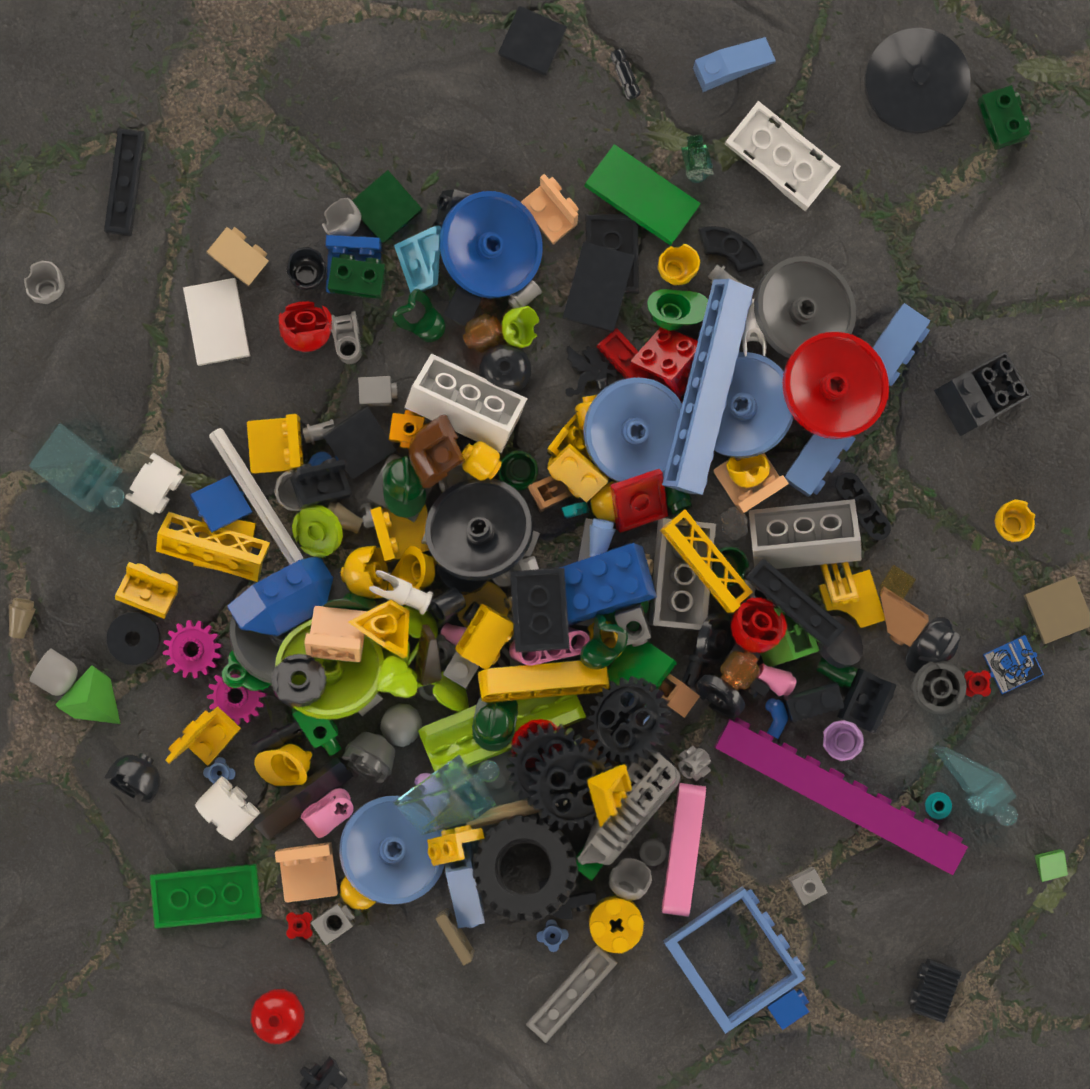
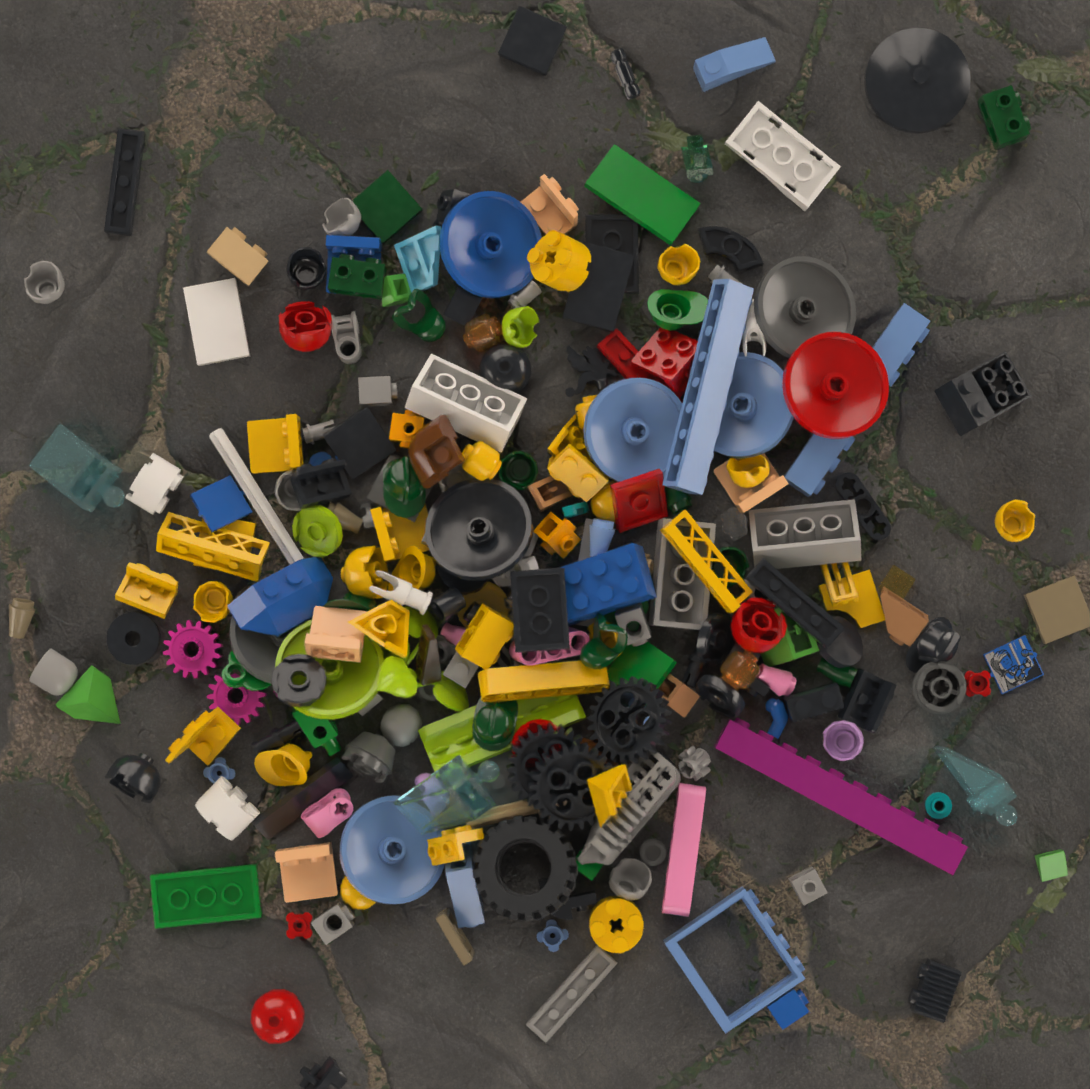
(212, 601): none -> yellow hair
(395, 290): none -> bright green slope
(559, 261): none -> yellow brick
(560, 539): none -> light orange brick

